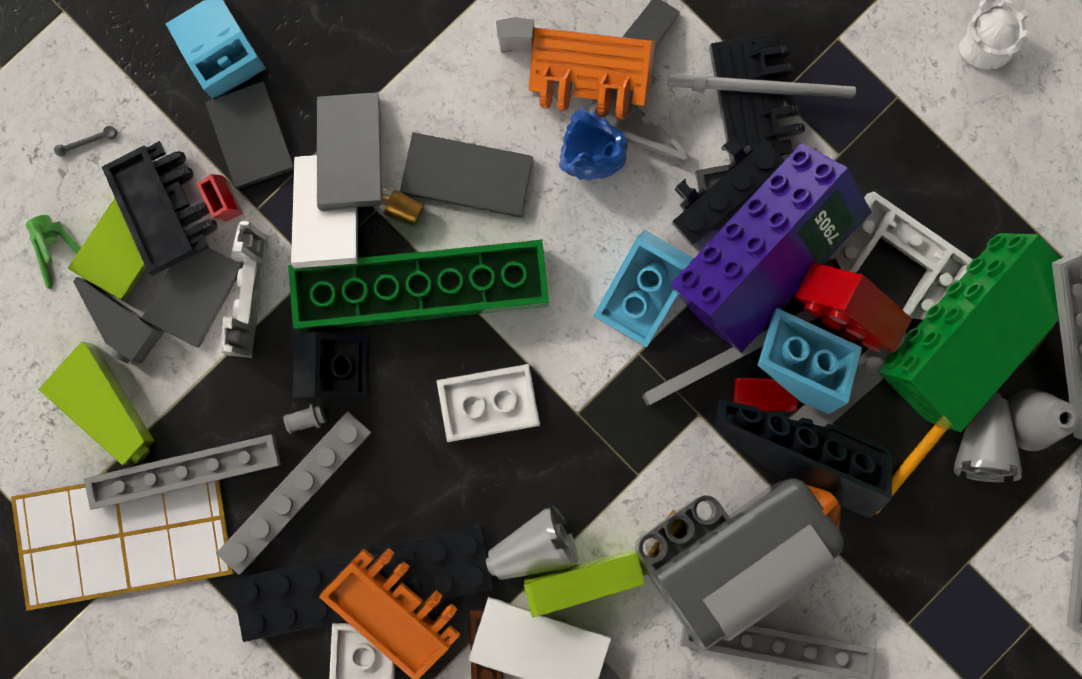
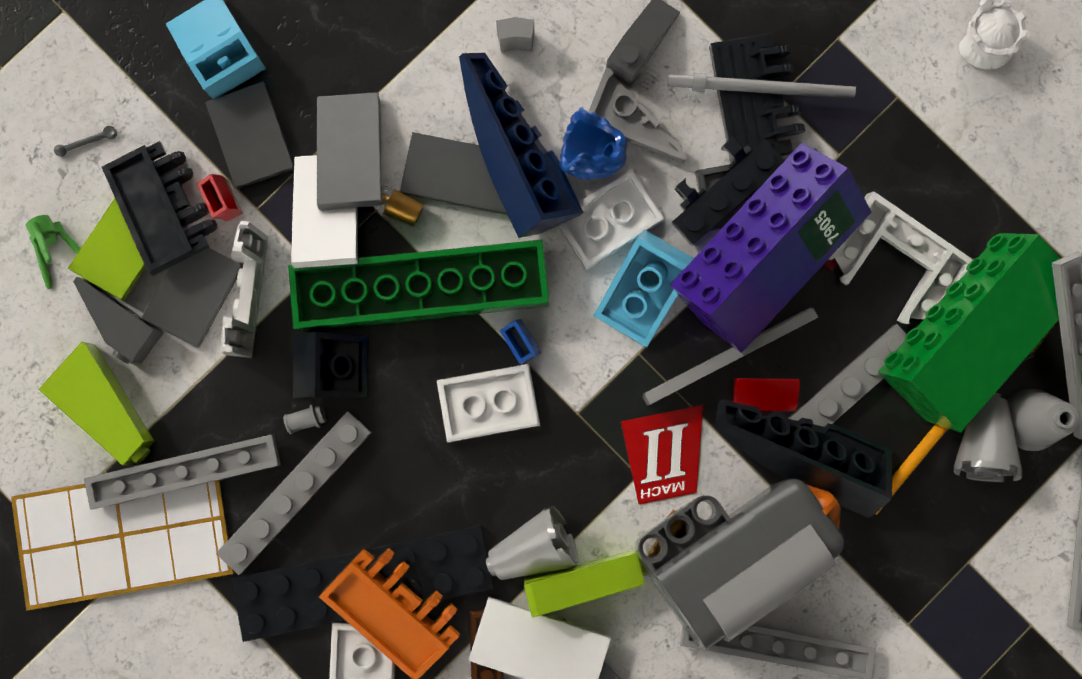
(520, 167): none -> dark blue wedge
(527, 338): none -> blue piece
(594, 65): orange hinge -> none
(611, 219): none -> white tile
(664, 453): none -> red sticker
(809, 361): medium azure slope -> none
(853, 307): red brick -> none

